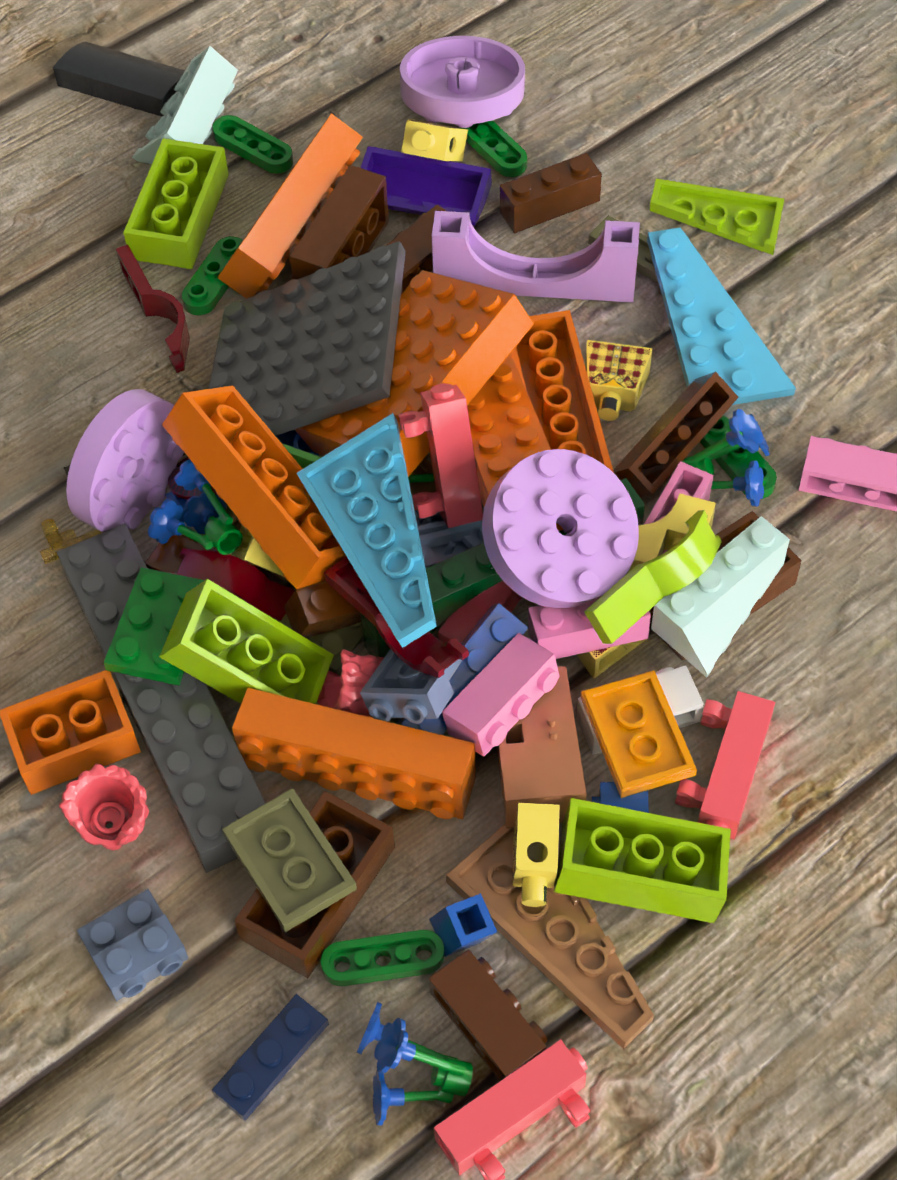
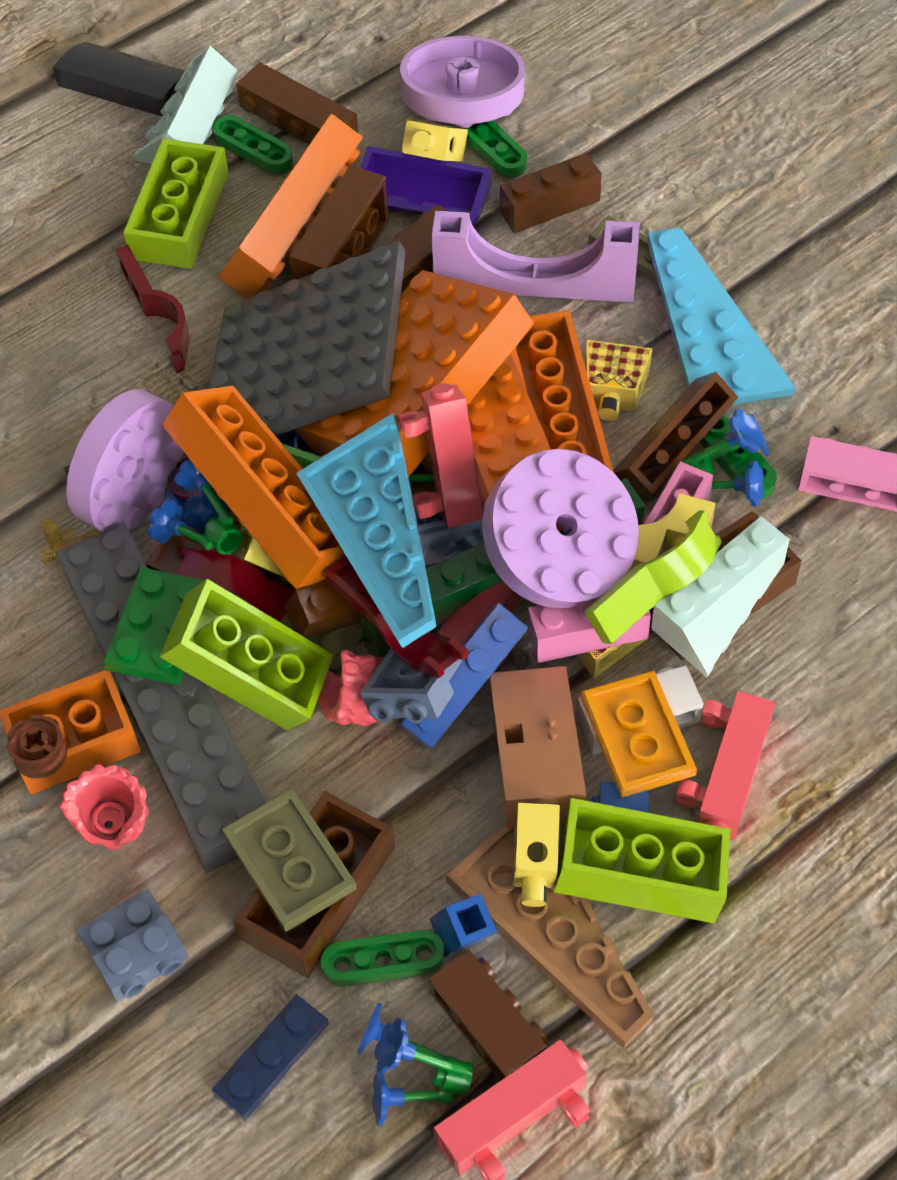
(37, 760): none -> copper wheel
(206, 281): green plate -> none
(288, 103): none -> reddish brown brick
(355, 753): orange brick -> none
(501, 694): bright pink brick -> none
(723, 212): lime wing -> none

